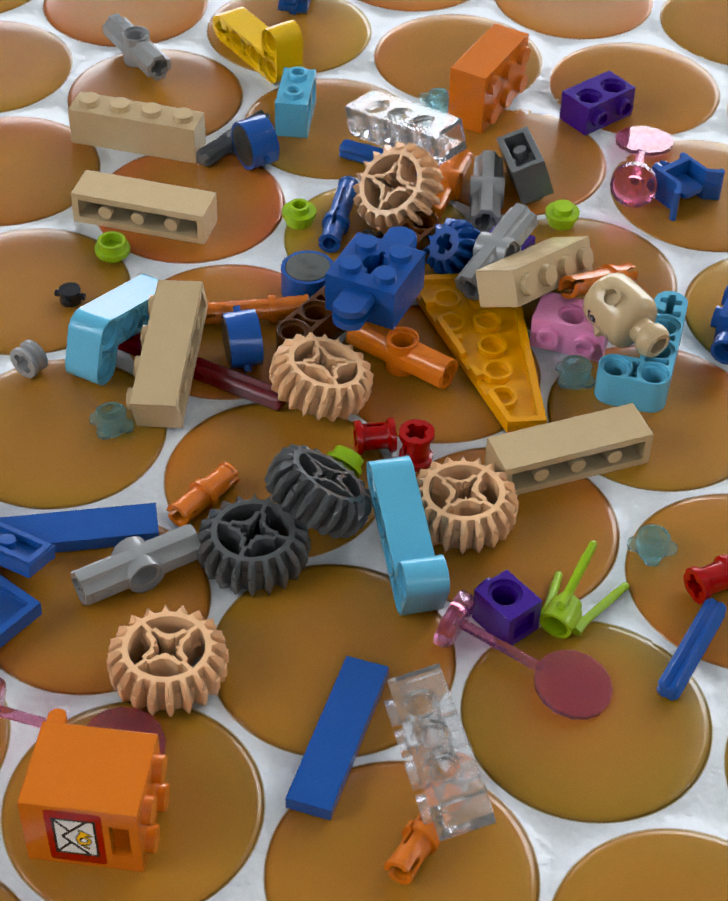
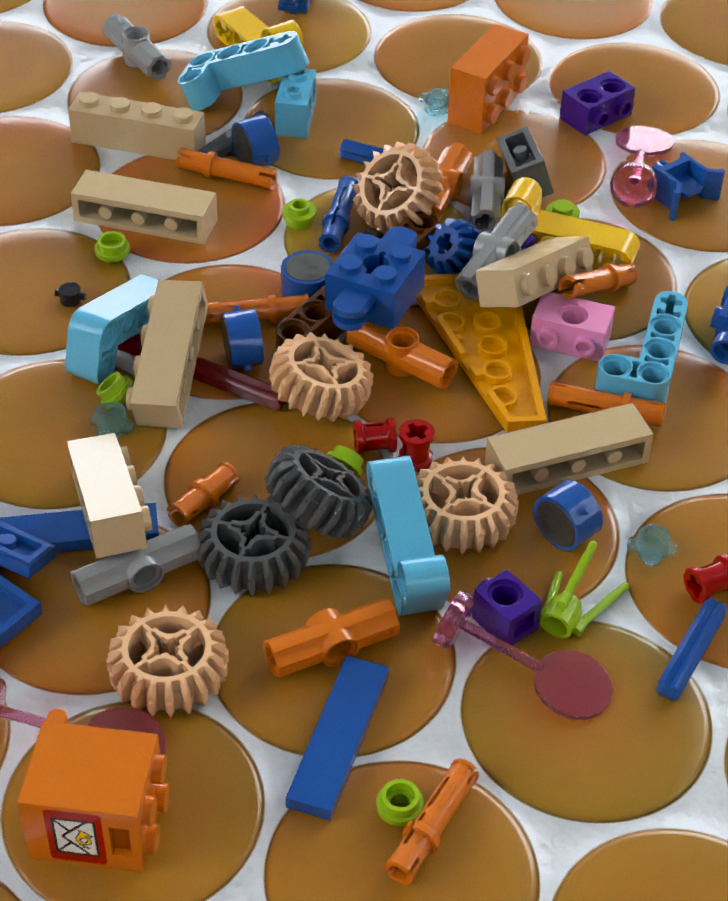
(29, 358): light grey bush -> none
(109, 495): none -> brick
(114, 388): none -> lime plate
(213, 165): none -> orange pin
(240, 66): none -> medium azure beam
(331, 637): none -> orange piece
(392, 119): clear brick -> none
(402, 792): none -> lime plate
(440, 753): clear brick -> none
(568, 515): none -> blue piece
(575, 372): clear light blue plate -> none
(594, 400): none -> orange pin
(607, 242): none -> yellow beam
(625, 315): tan piece -> none

